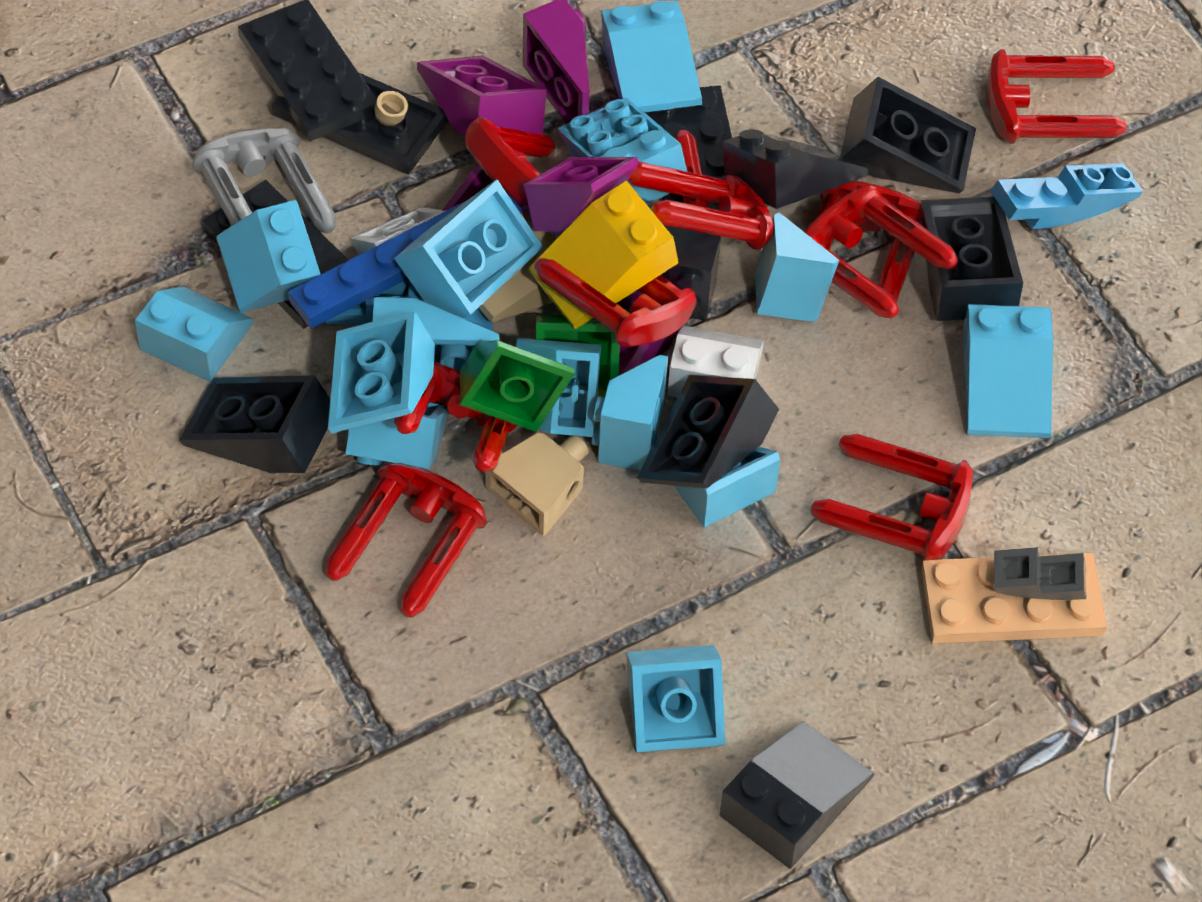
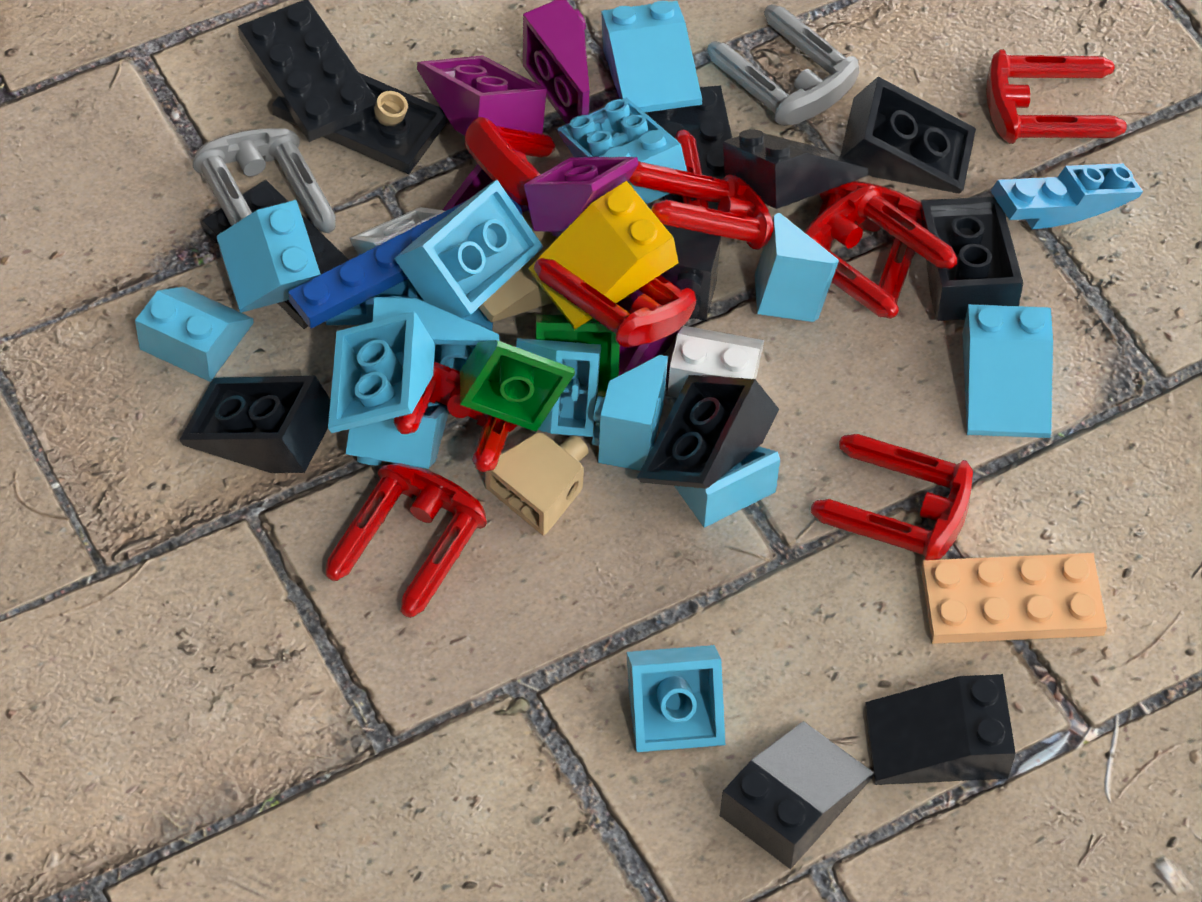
(812, 92): none -> light grey piece
(942, 732): none -> black slope
(1040, 577): dark grey slope -> none

